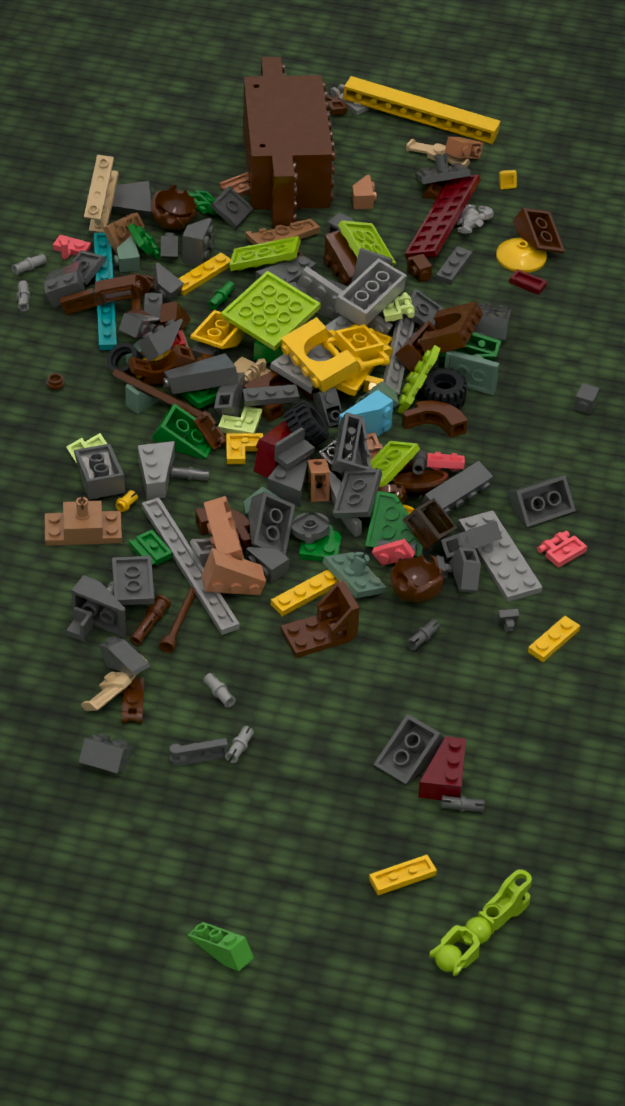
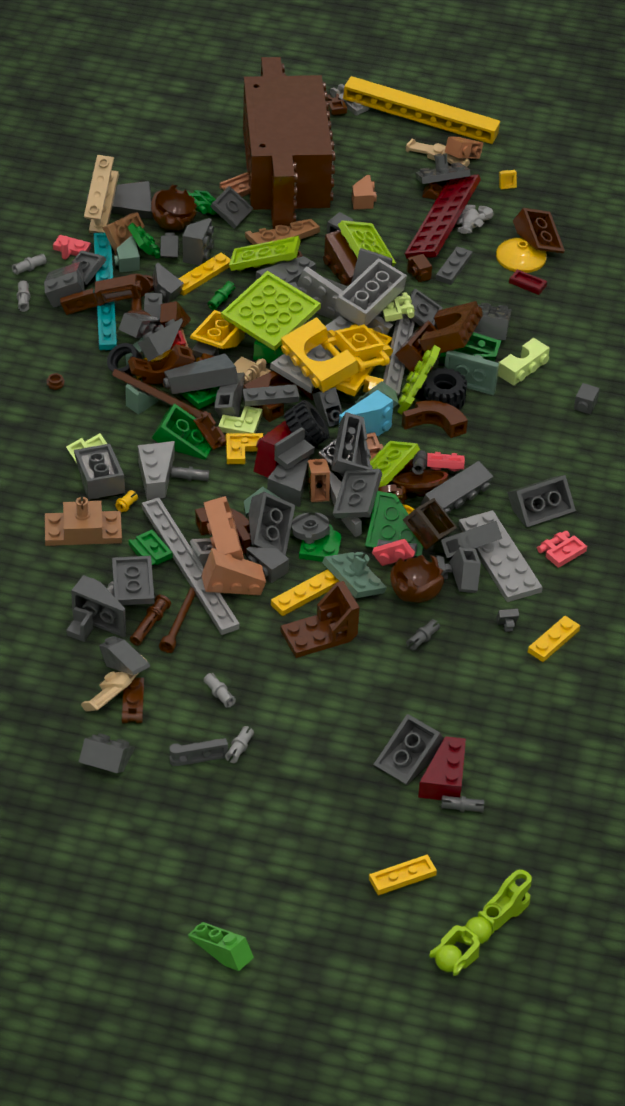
(532, 357): none -> yellowish green arch

